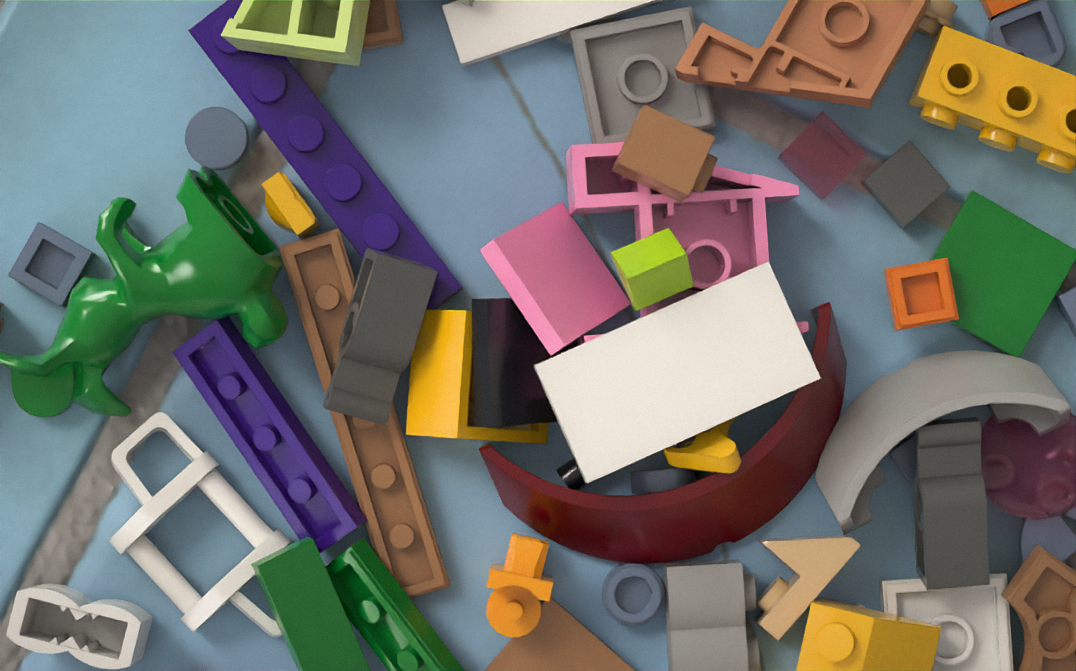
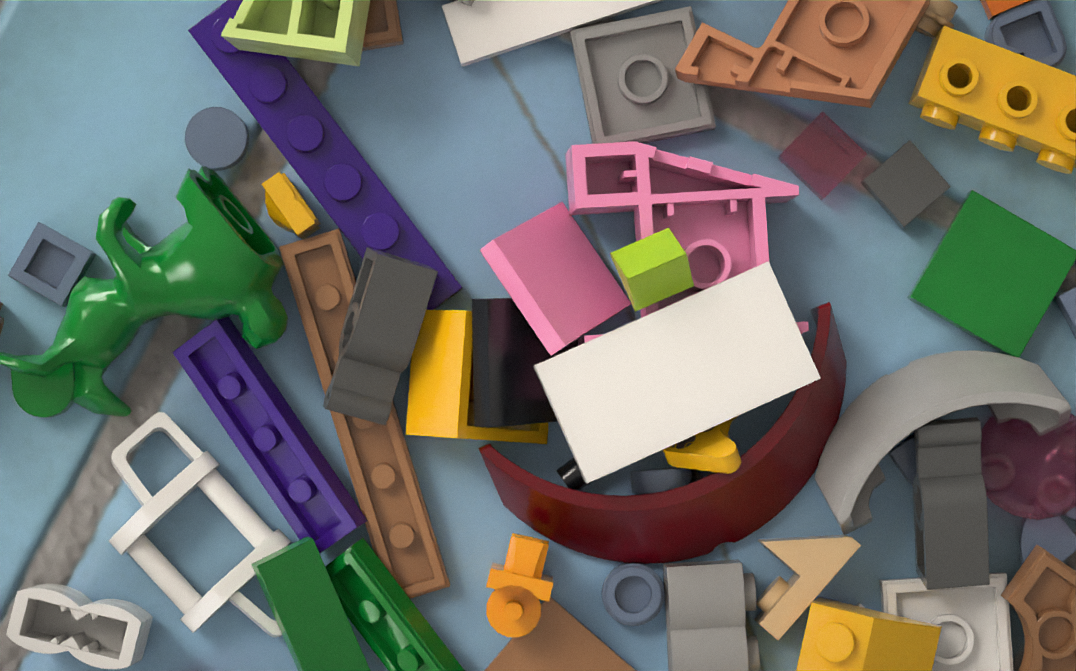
(666, 155): medium nougat brick -> none
(920, 294): orange tile -> none

